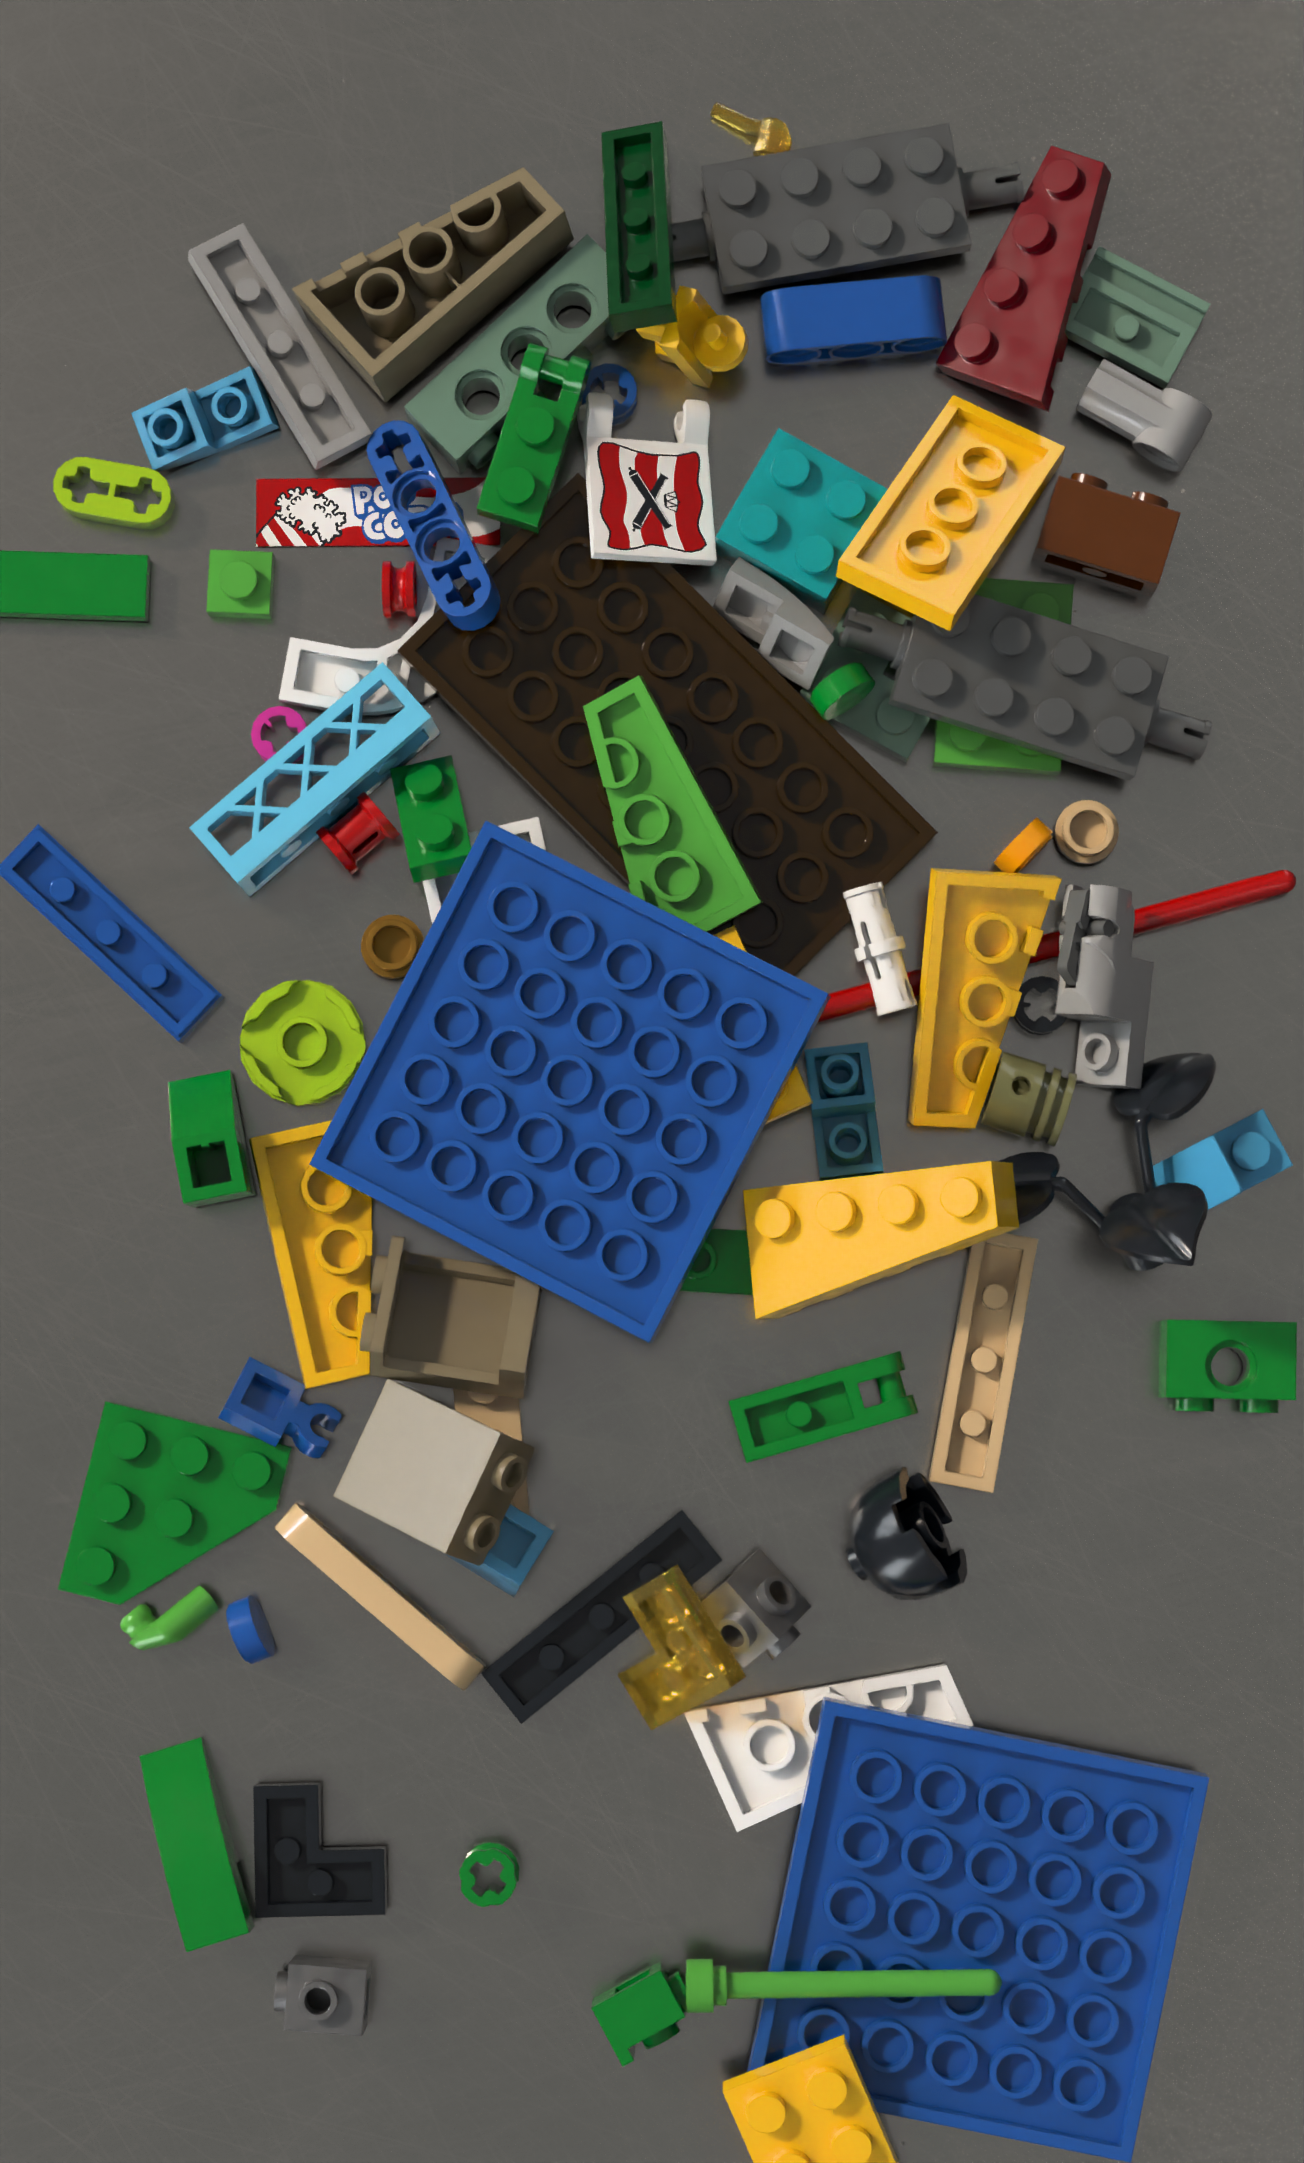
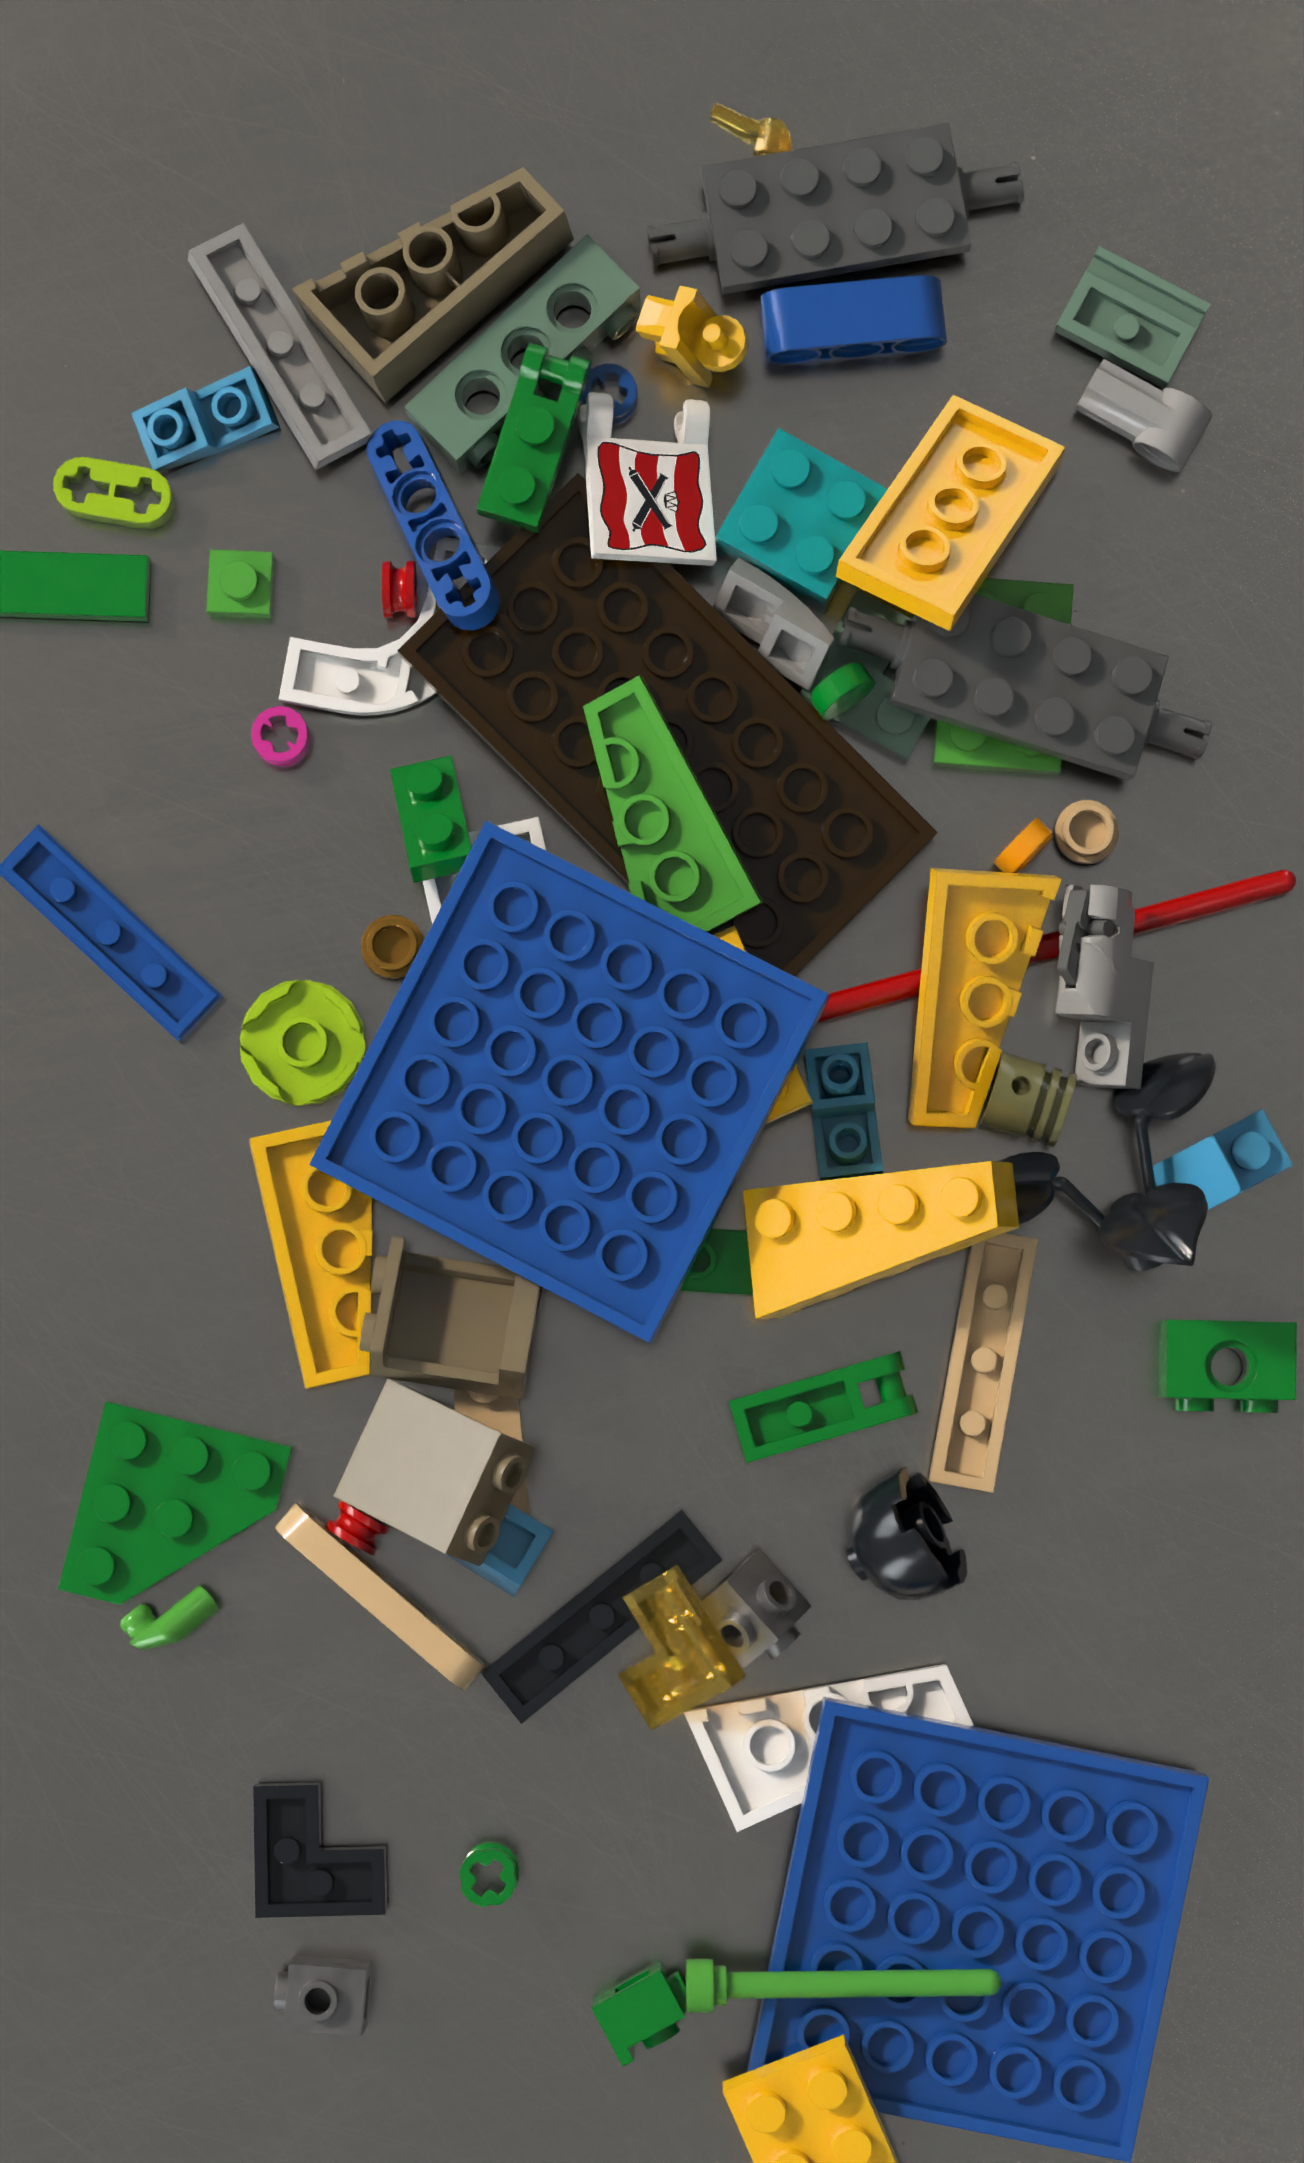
(195, 1845): green slope -> none
(209, 1140): green slope -> none
(250, 1630): blue tile -> none
(270, 1405): blue plate -> none
(331, 796): medium azure fence -> none
(353, 512): sticker -> none
(357, 833): red bush -> none
(357, 1528): none -> red bush
(638, 227): dark green plate -> none
(879, 948): white pin -> none
(1023, 301): dark red wing -> none
(1042, 1025): black bush -> none
(1106, 534): reddish brown brick -> none

